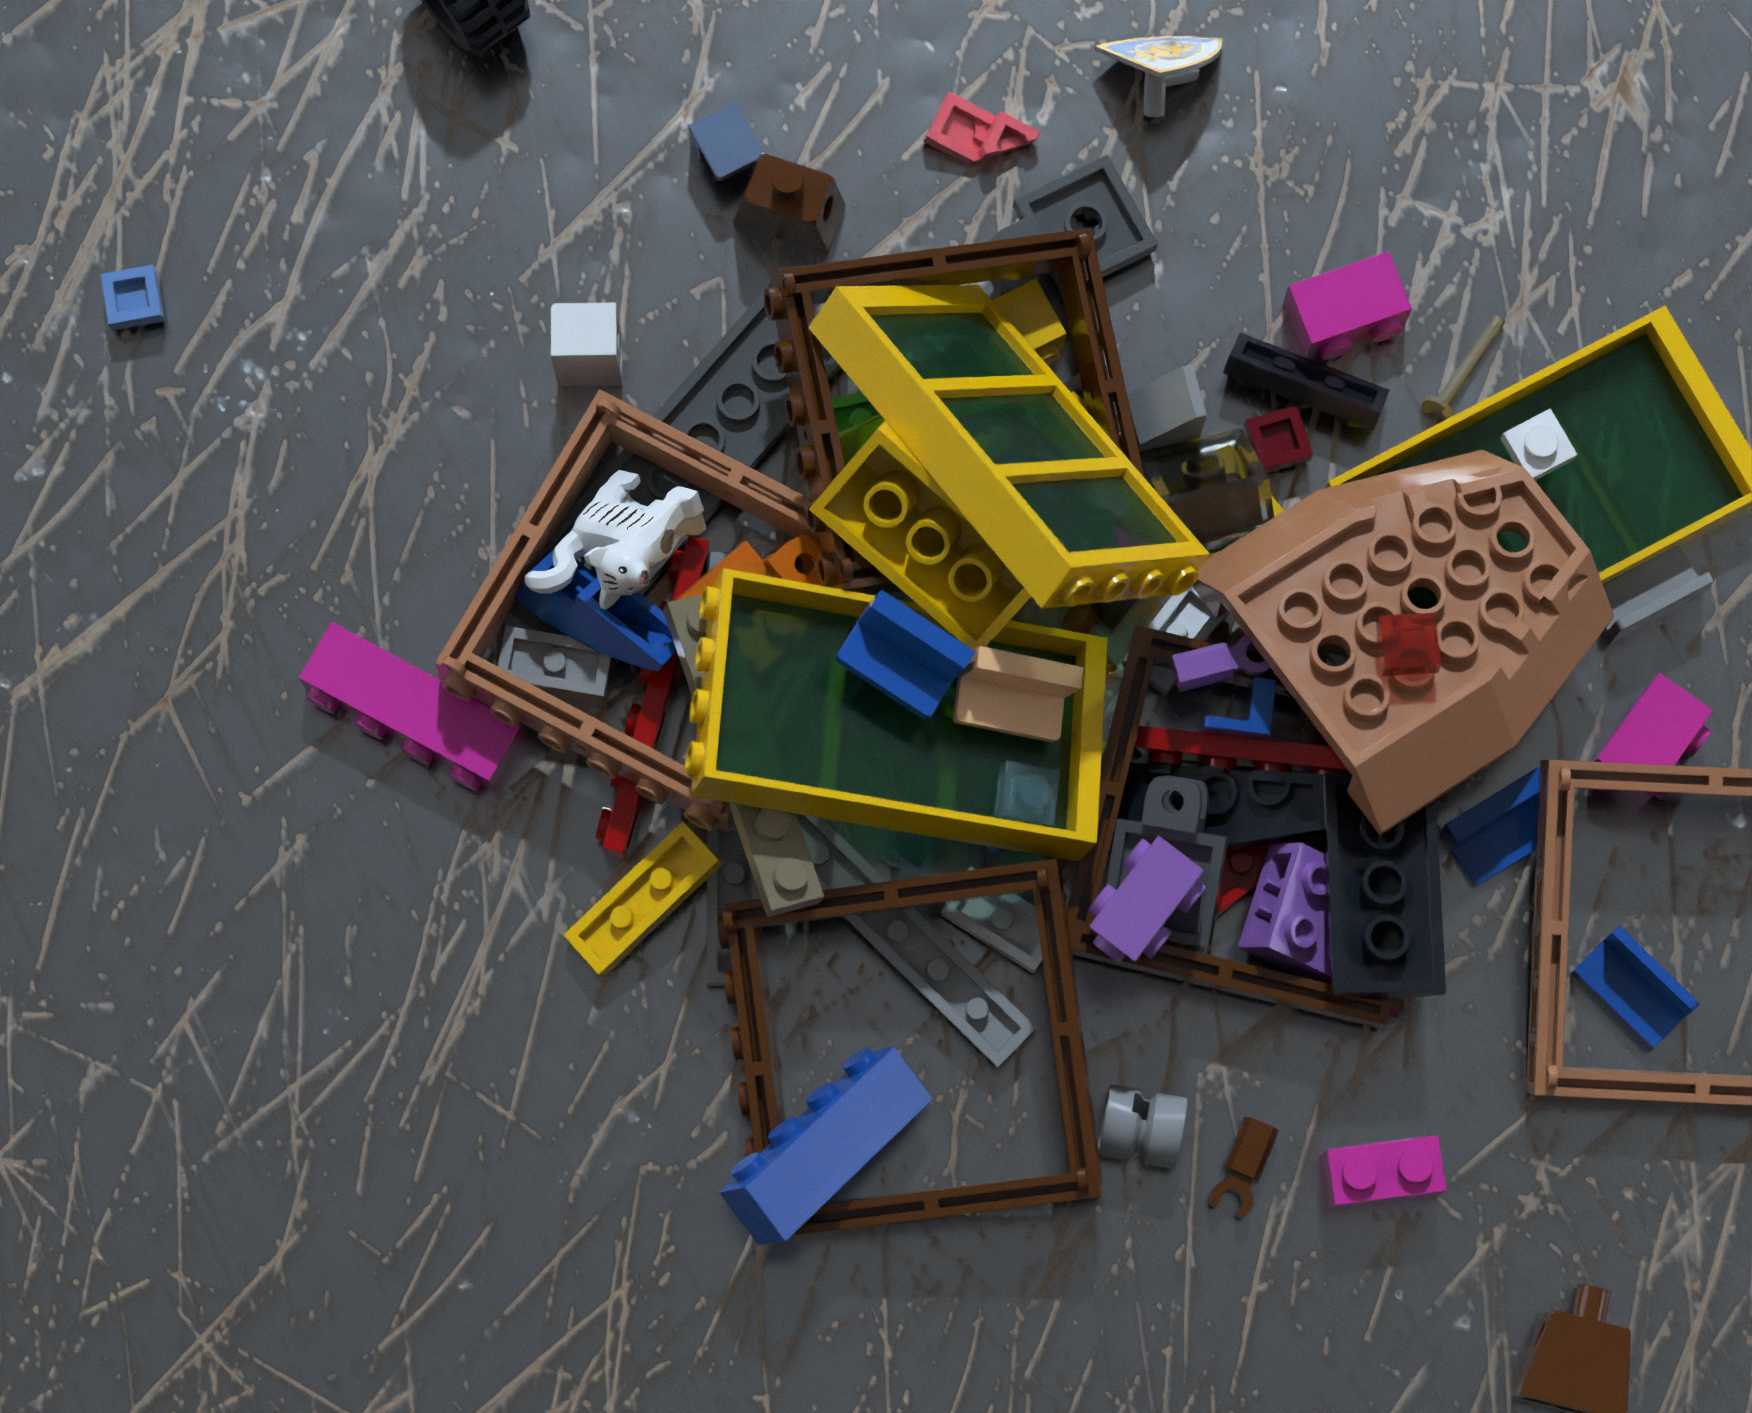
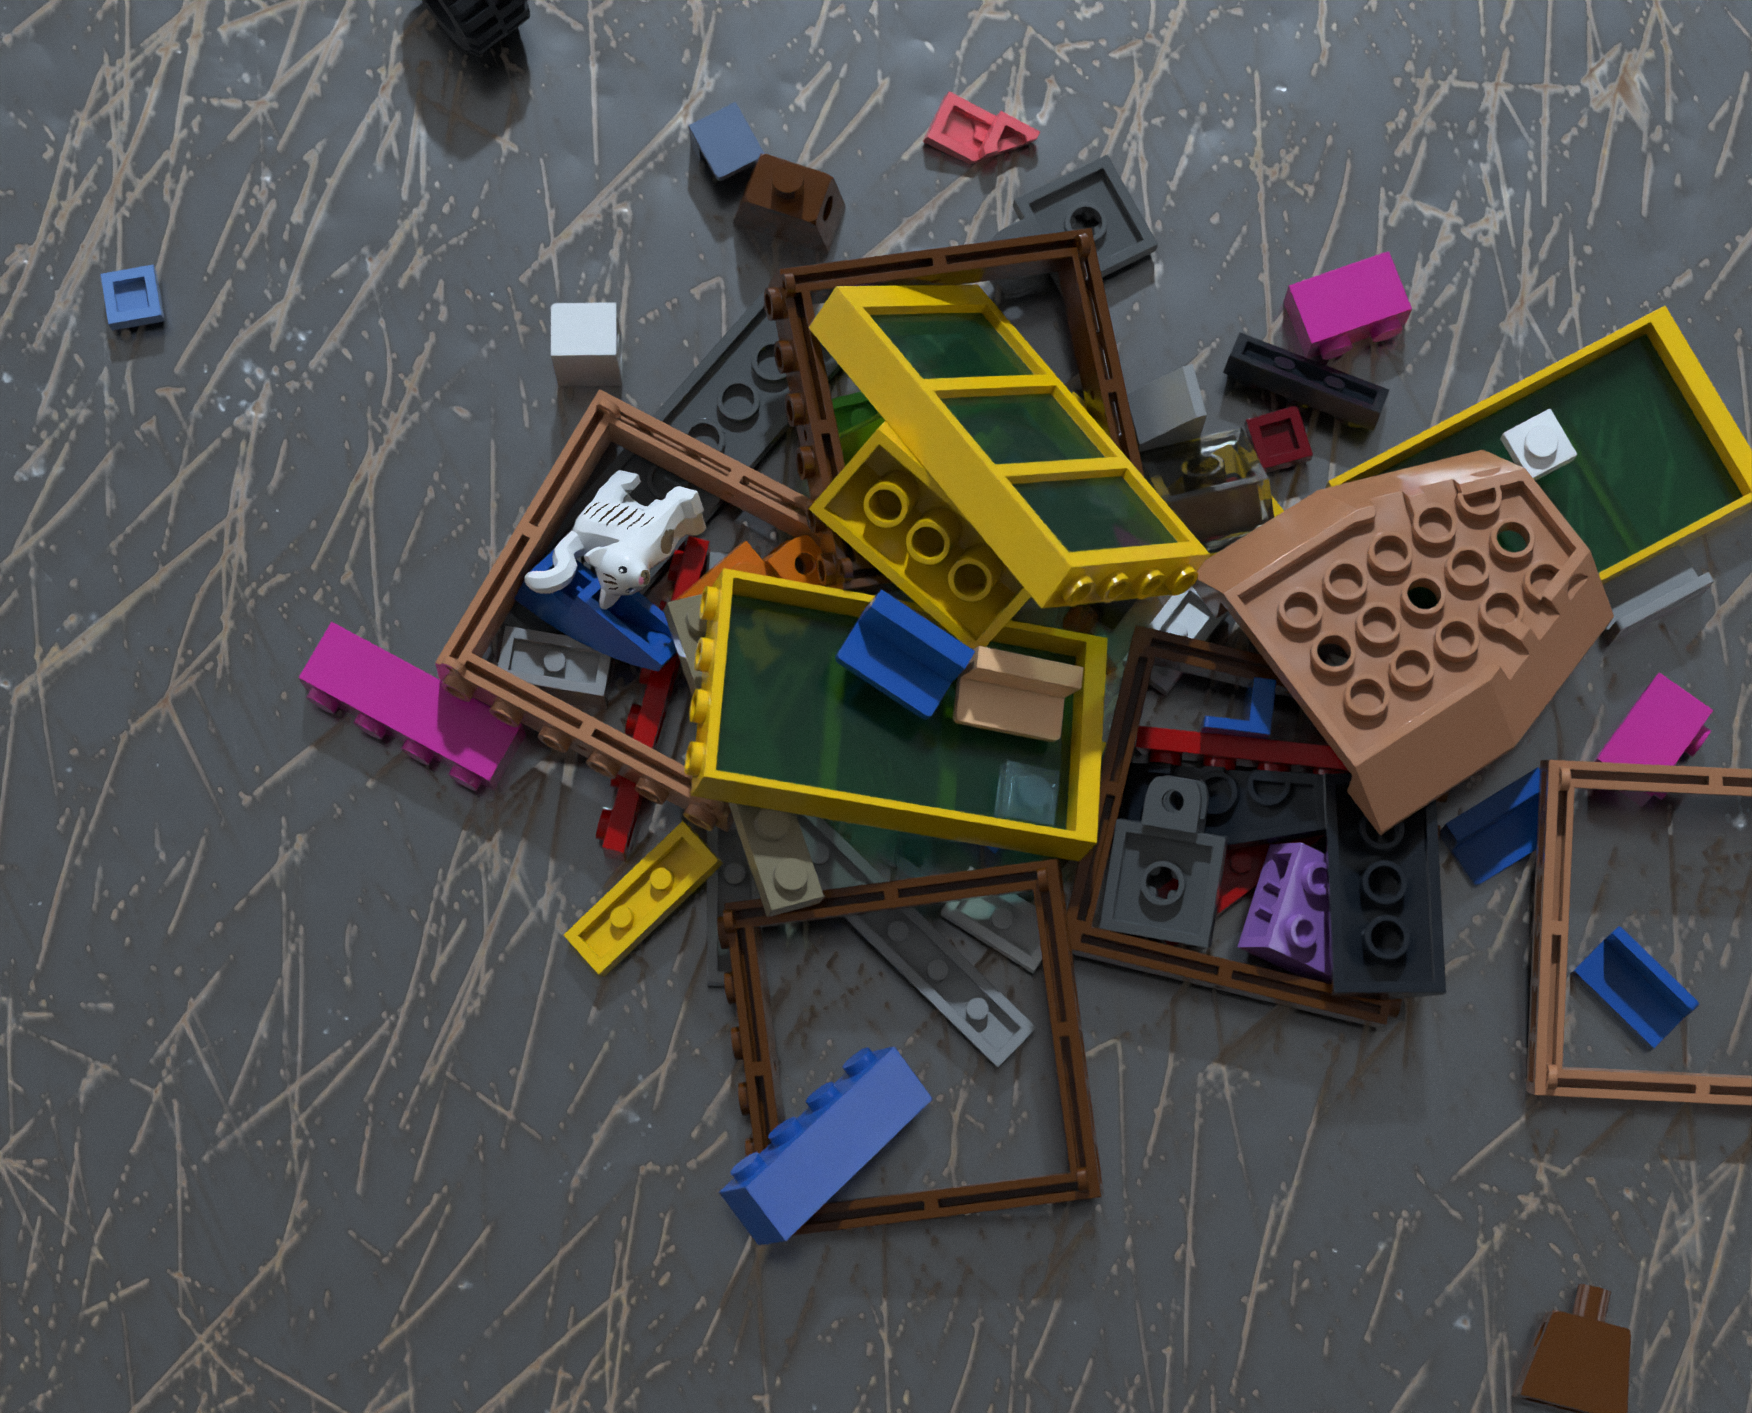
(1034, 319): yellow brick -> none
(1134, 915): medium lavender brick -> none
(1142, 1126): light grey wheel -> none
(1165, 62): shield -> none
(1214, 664): medium lavender bar -> none
(1246, 1162): reddish brown bar -> none
(1383, 1173): dark pink brick -> none
(1408, 644): clear red tile -> none
(1440, 405): dark tan piece -> none

